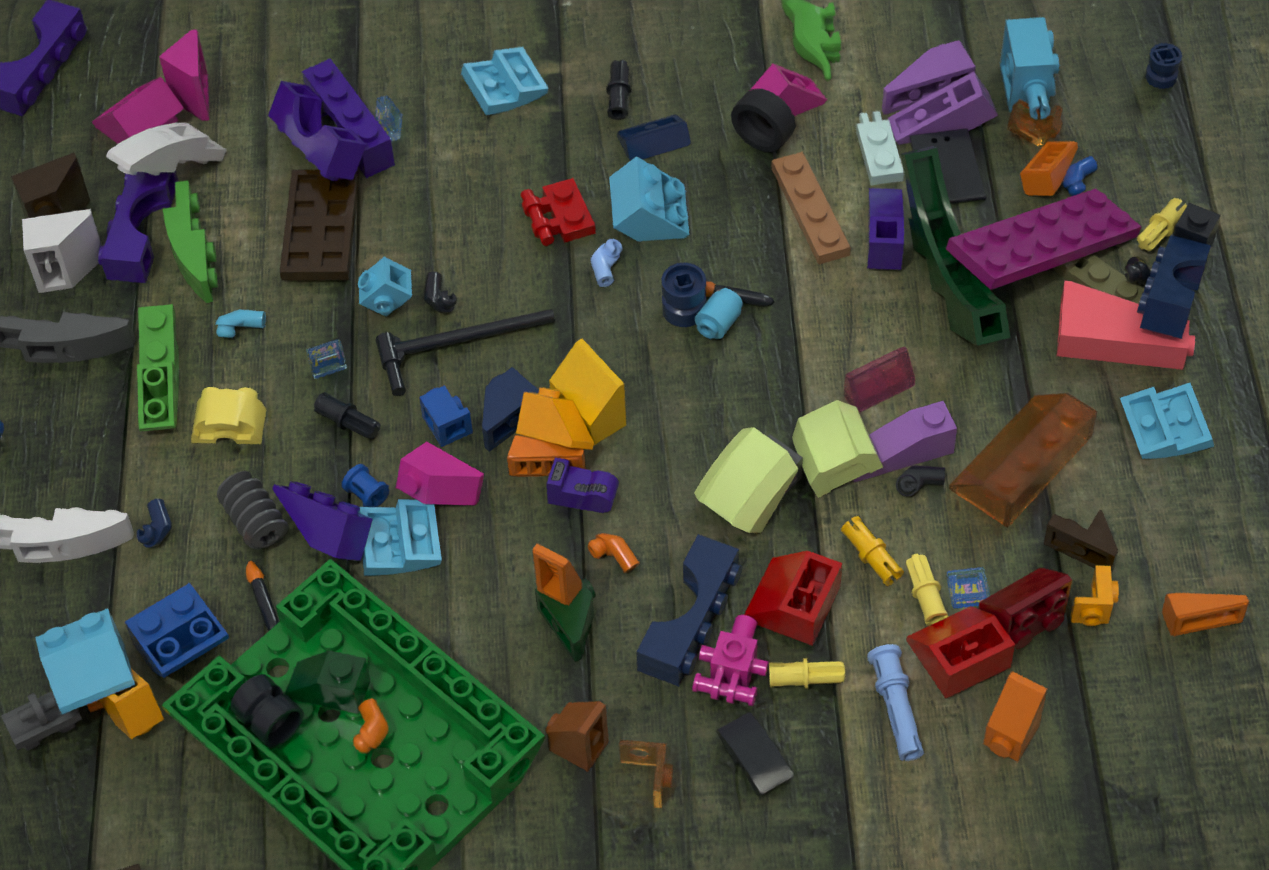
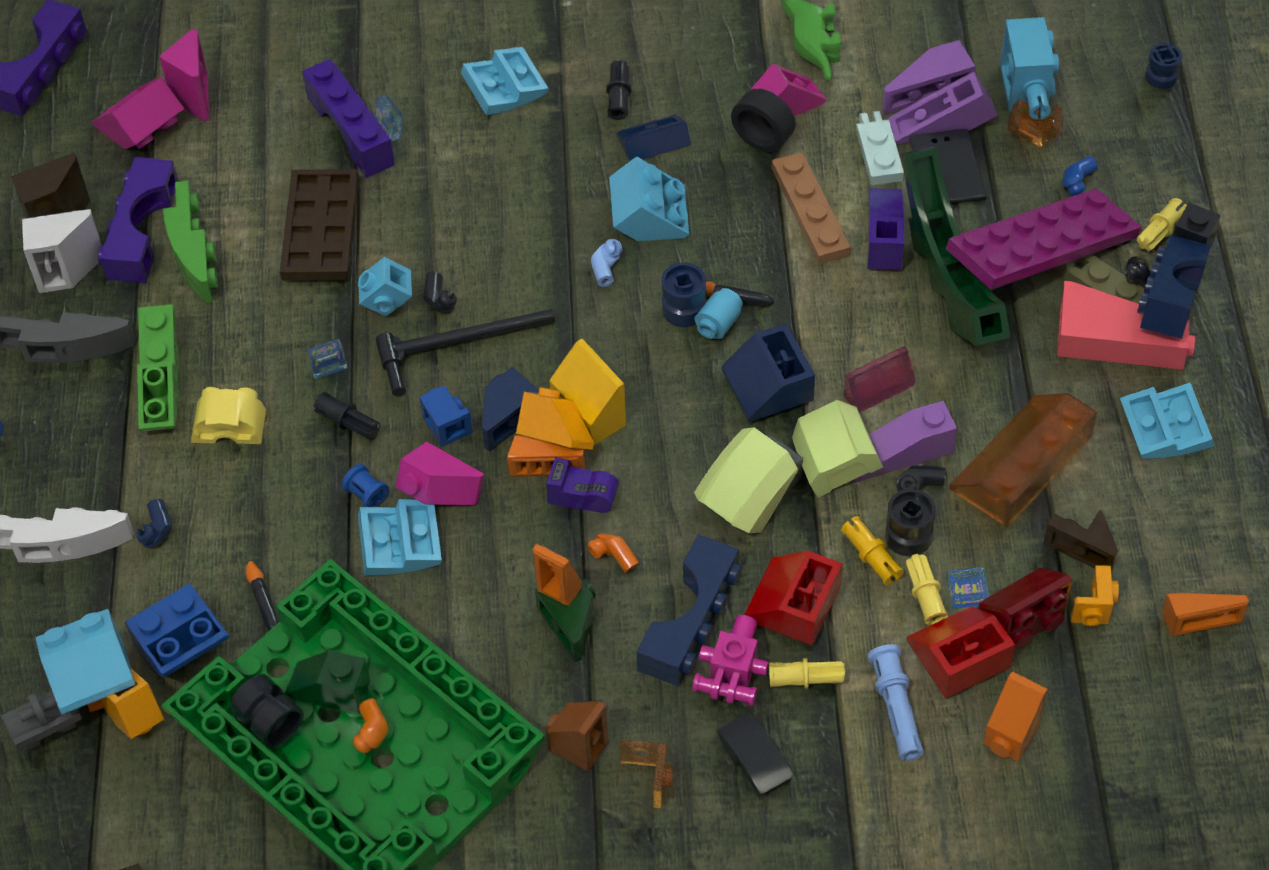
(163, 148): white slope -> none
(239, 318): medium azure arm -> none
(252, 510): dark grey piece -> none
(326, 525): dark purple slope -> none
(329, 148): dark purple arch -> none
(567, 209): red plate -> none
(770, 373): none -> dark blue slope
(910, 522): none -> black wheel
(1048, 168): orange slope -> none

